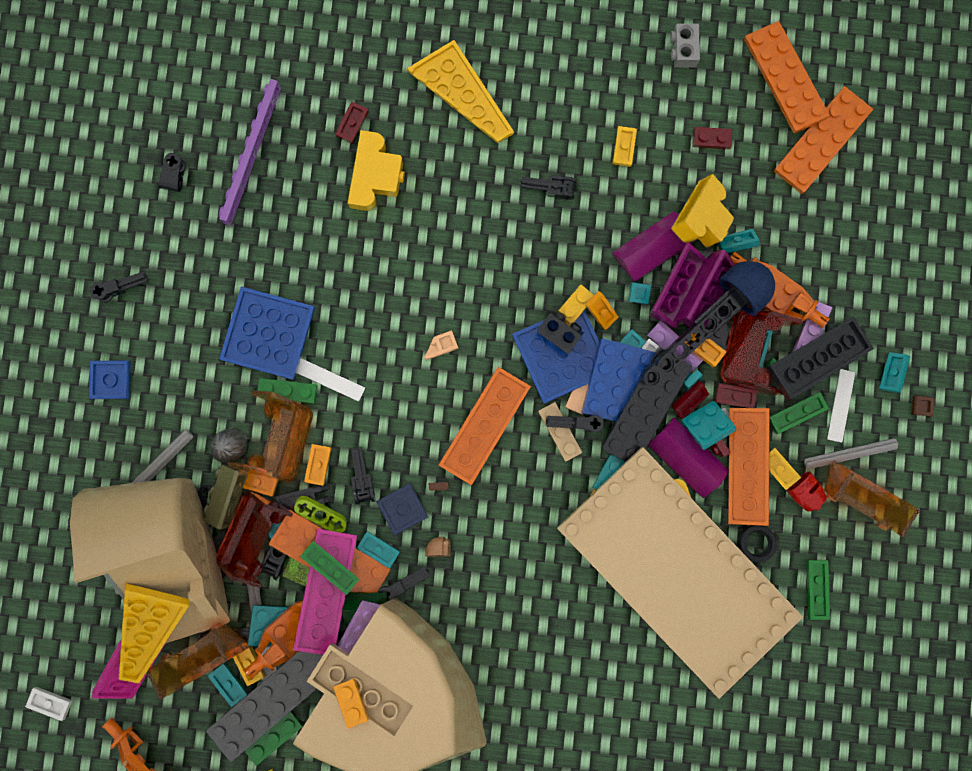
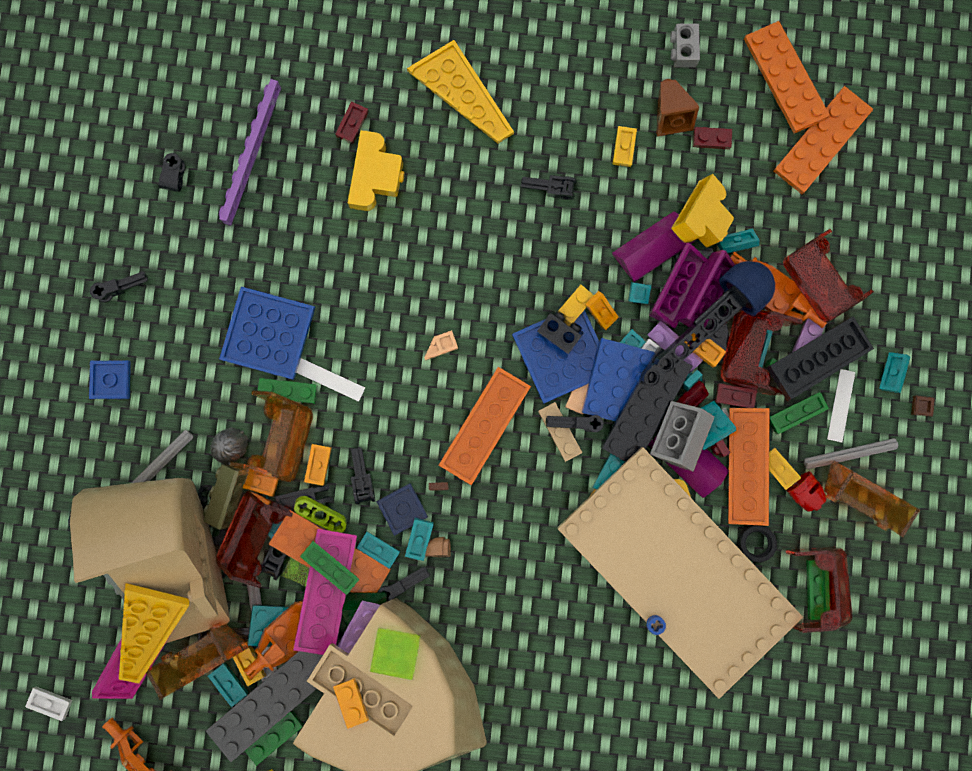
(395, 653): none -> clear neon green plate
(419, 539): none -> teal plate
(660, 629): none -> blue bush
(675, 109): none -> dark orange slope
(682, 435): none -> light grey slope
(821, 281): none -> clear red windscreen
(840, 610): none -> clear red windscreen

